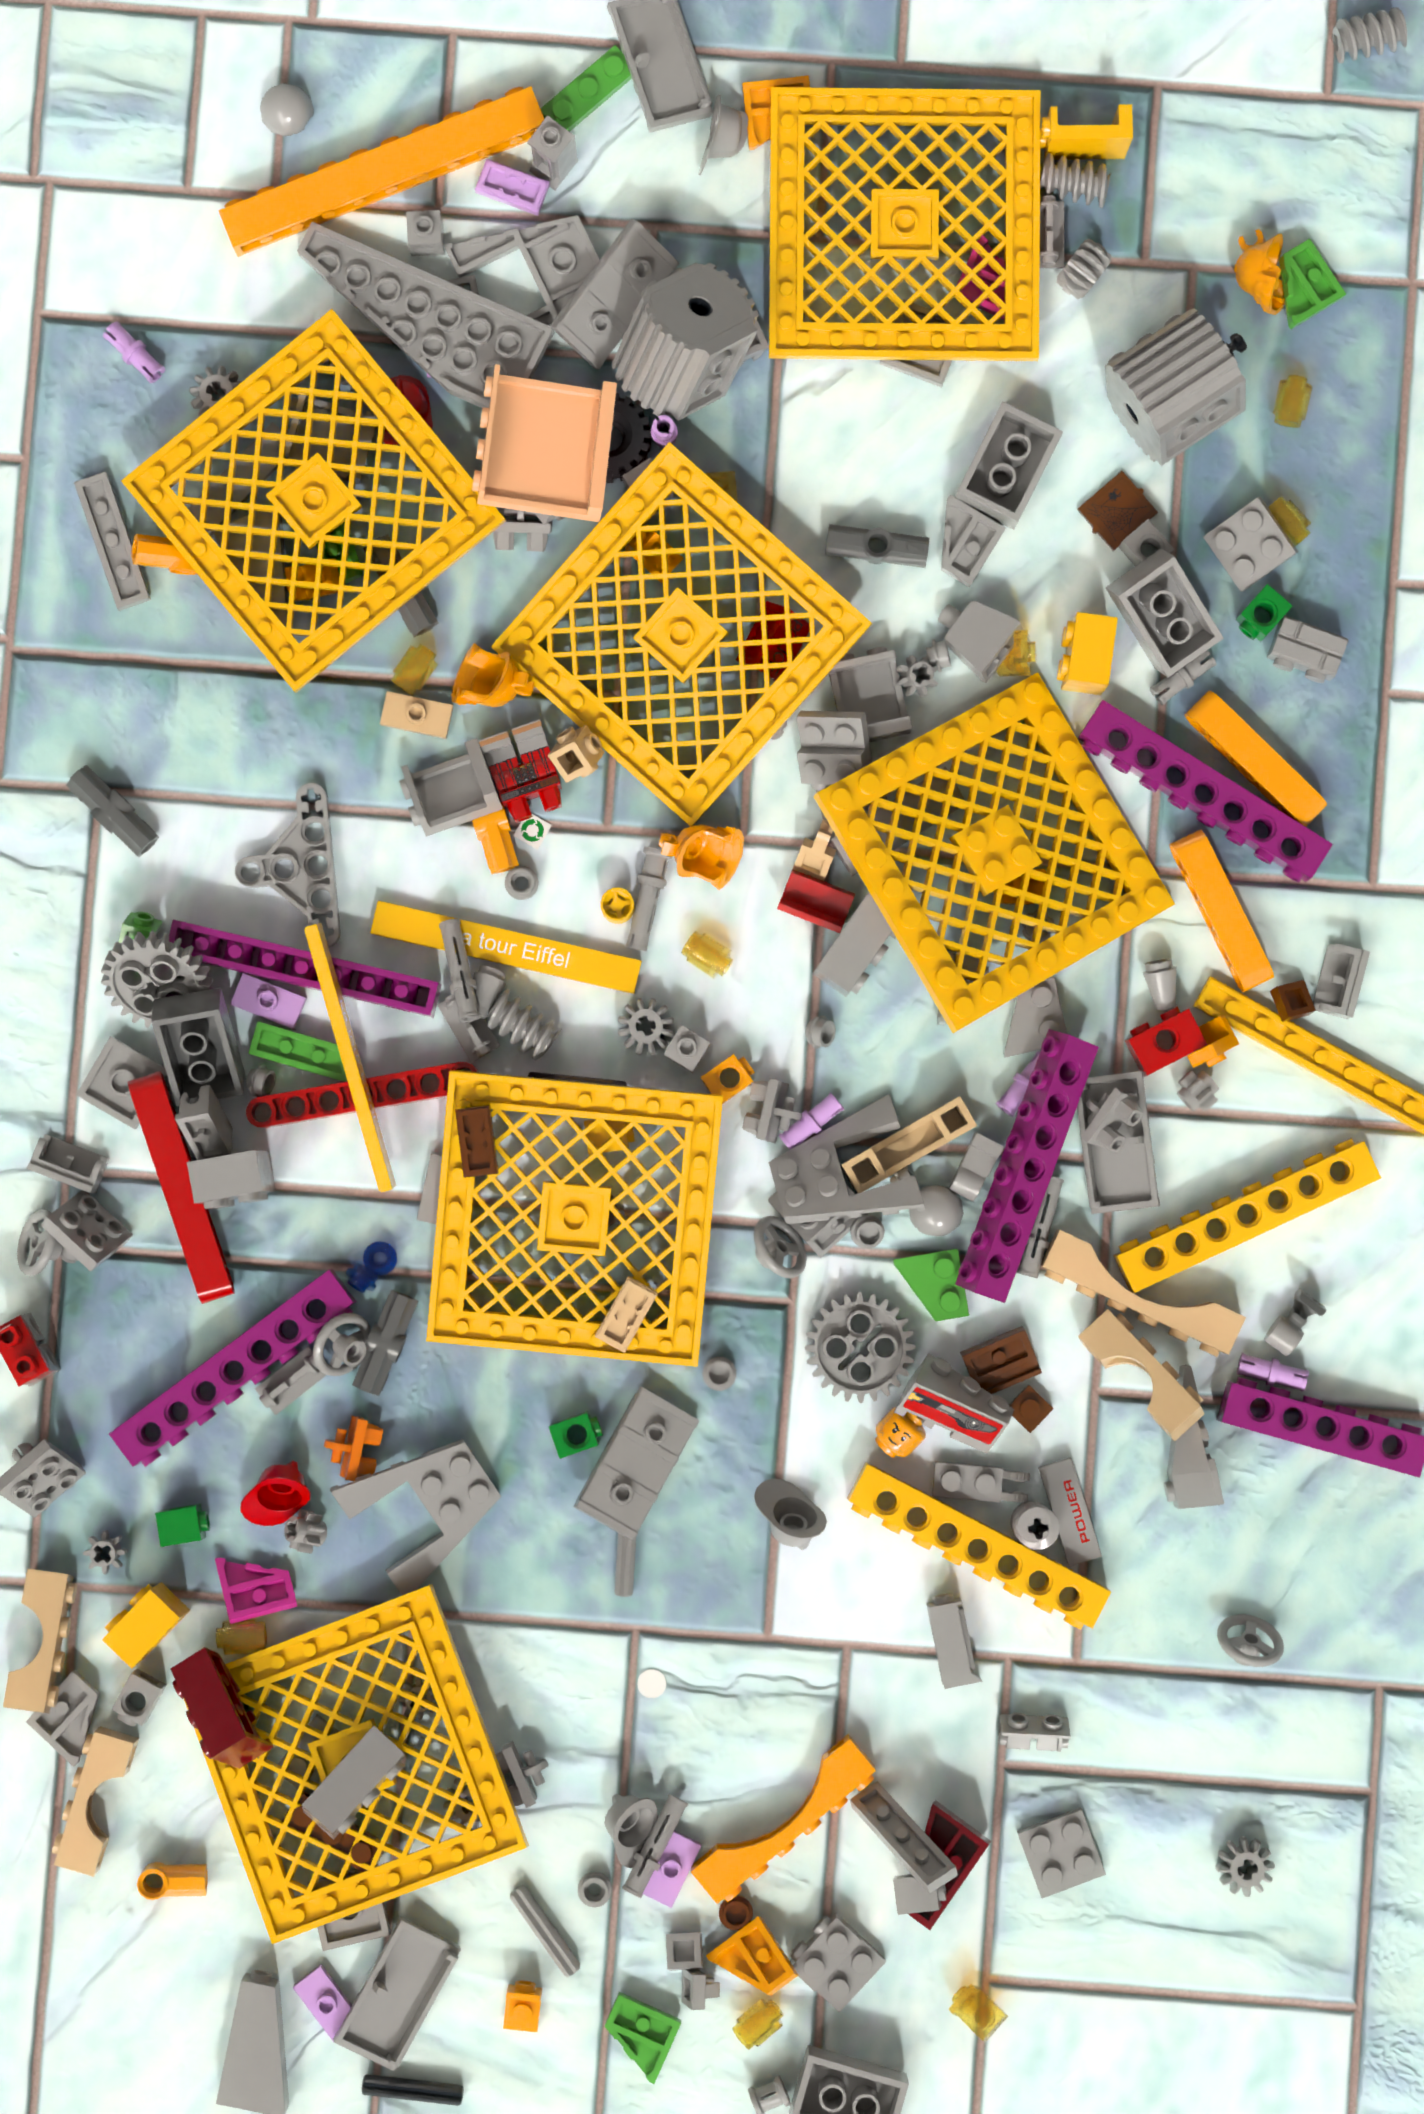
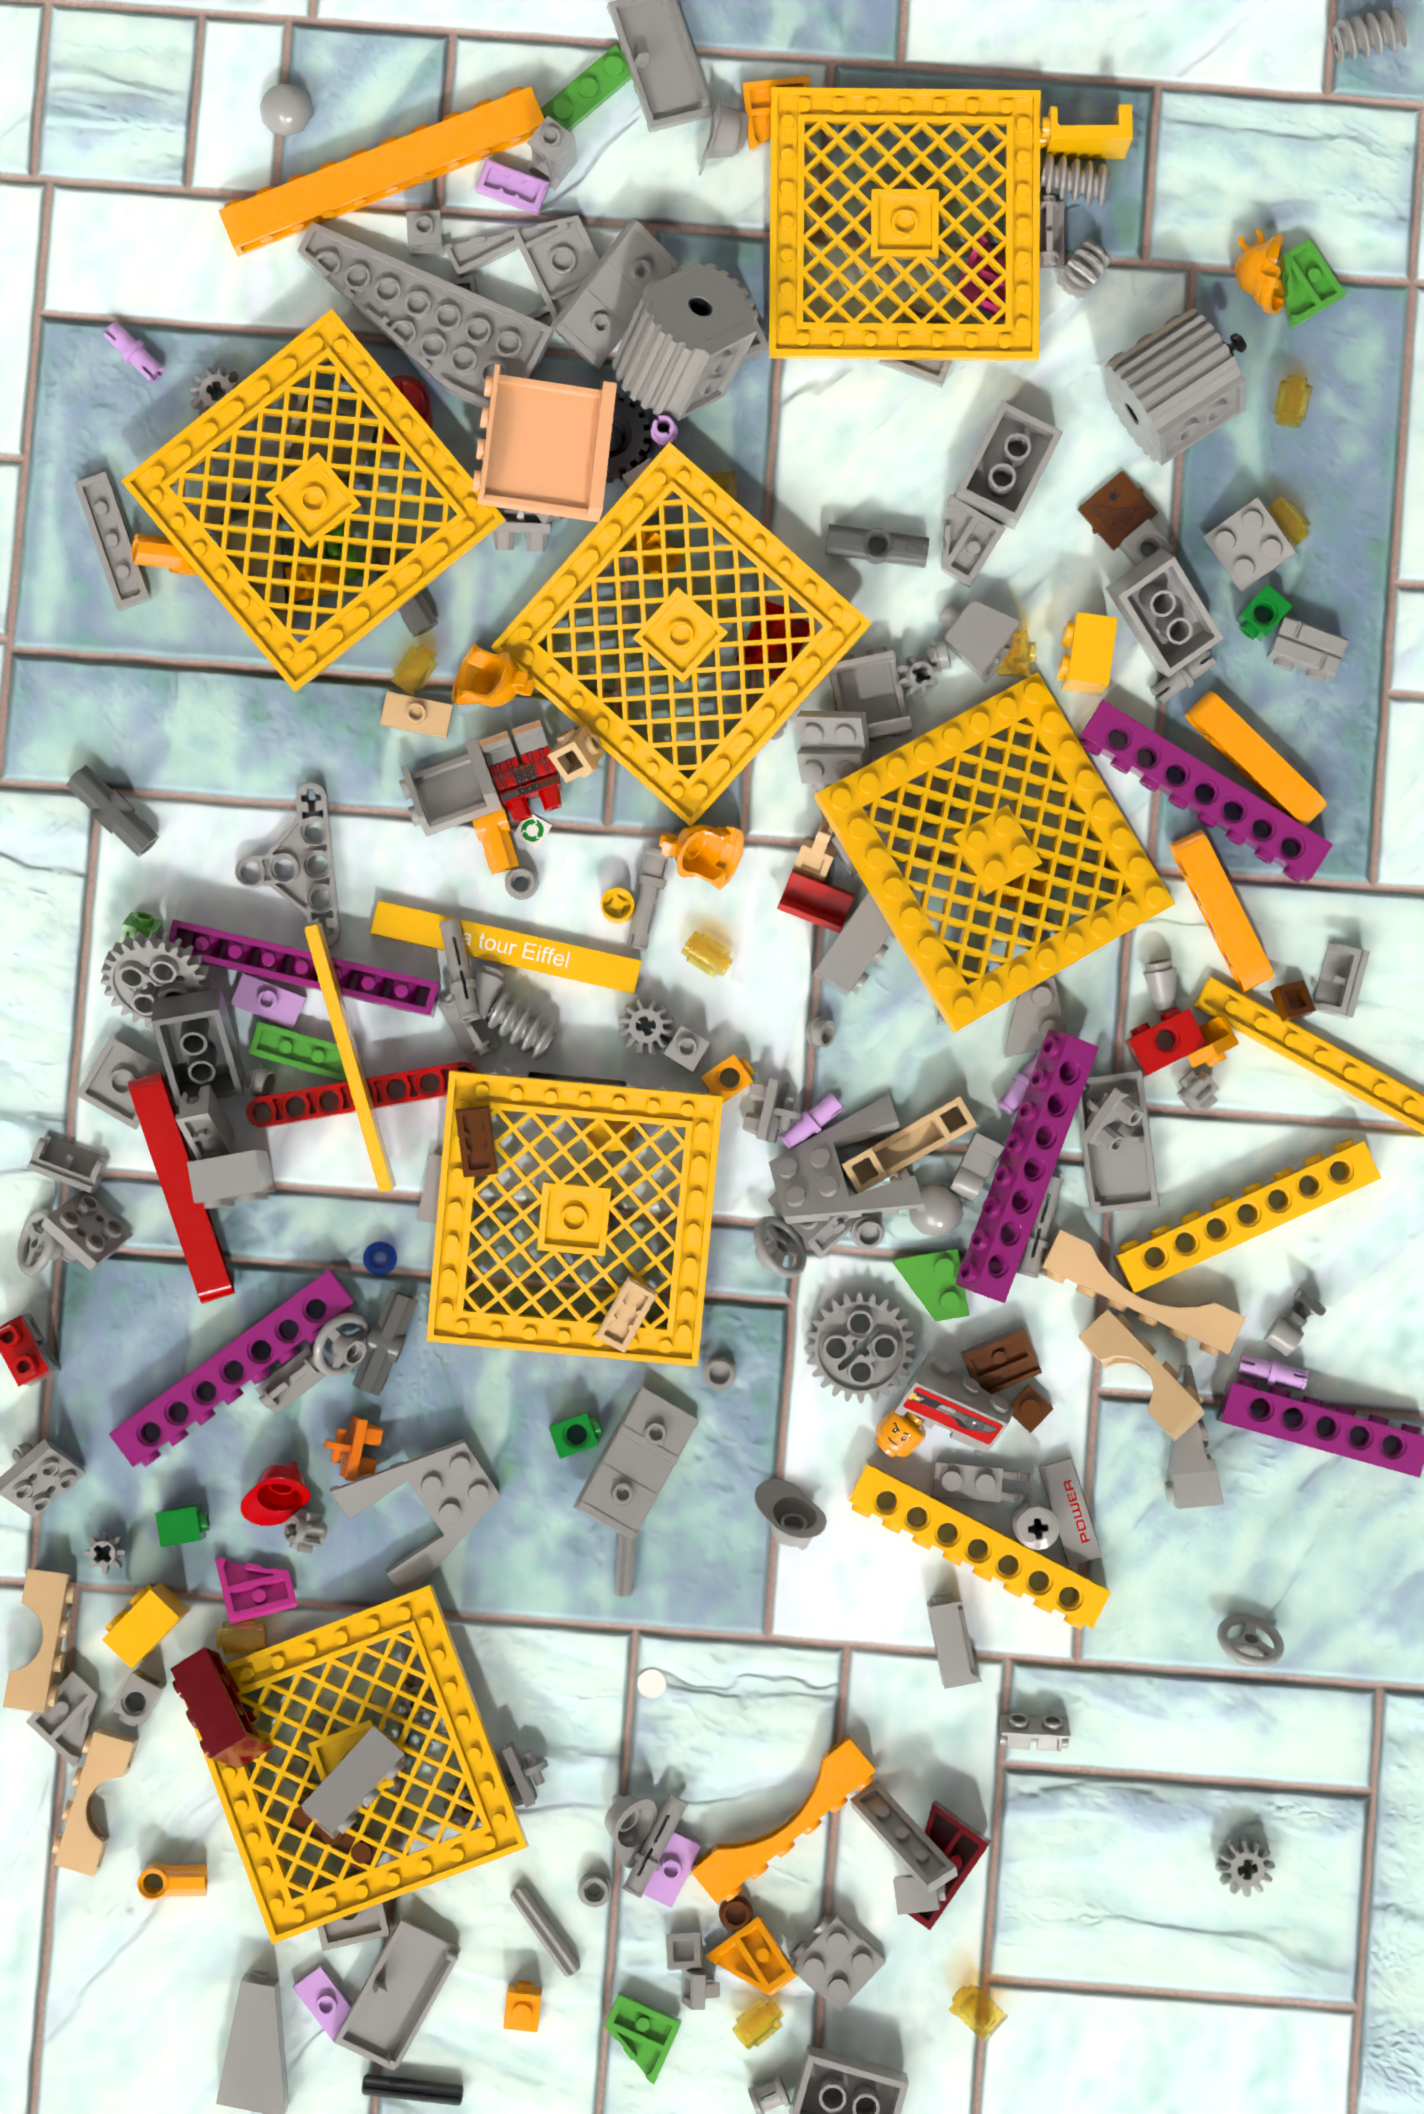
(361, 1278): clear blue plate -> none
(1061, 1852): light grey plate -> none

